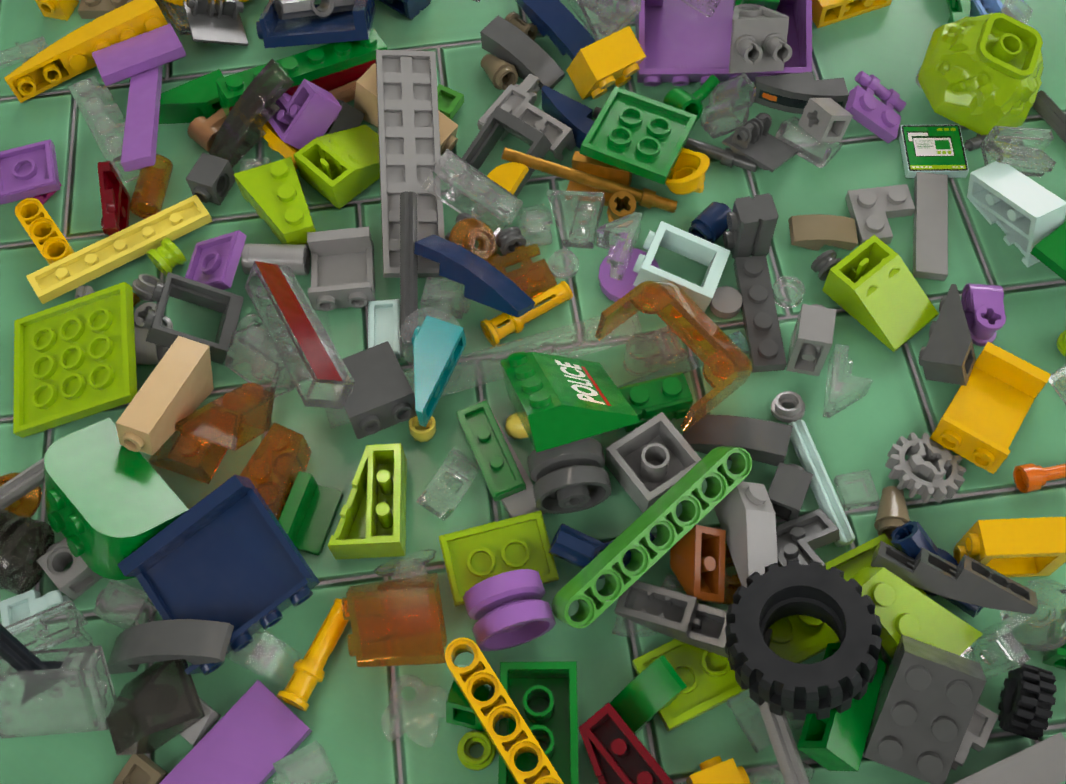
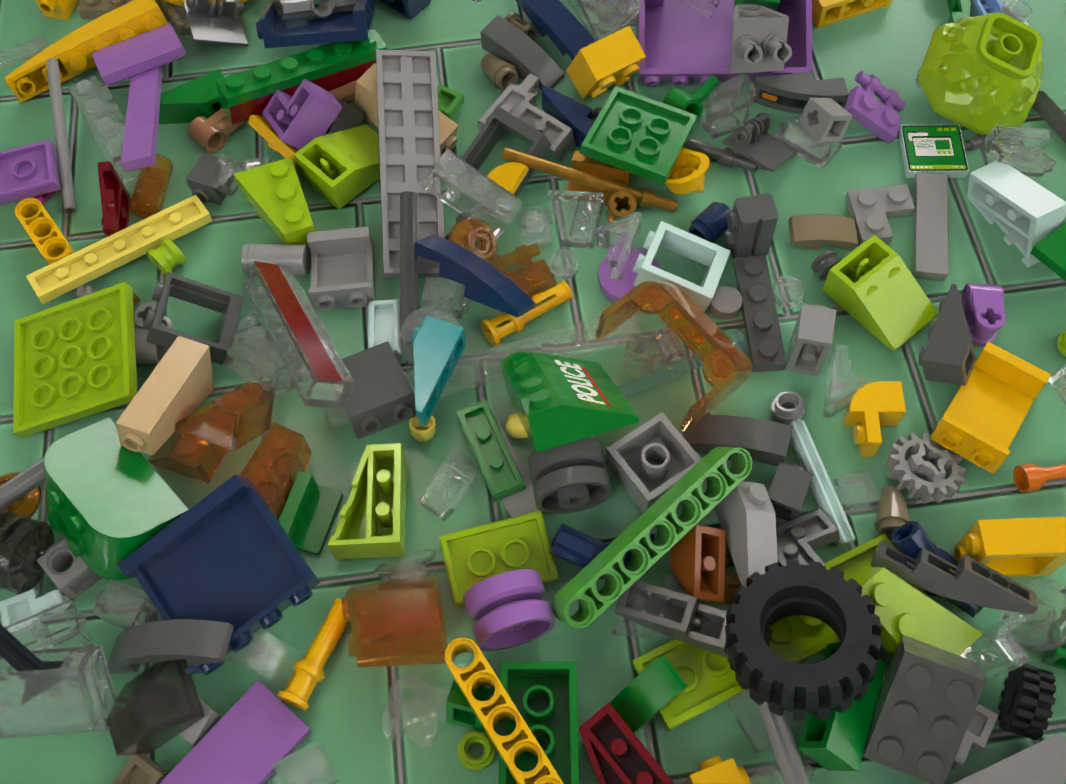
(60, 136): none -> light grey piece
(145, 286): light grey plate -> none
(216, 260): medium lavender tile -> none
(223, 176): none -> clear slope
(249, 114): clear smoke slope -> none
(509, 240): dark grey bush -> none
(663, 394): green brick -> none
(871, 407): none -> yellow brick

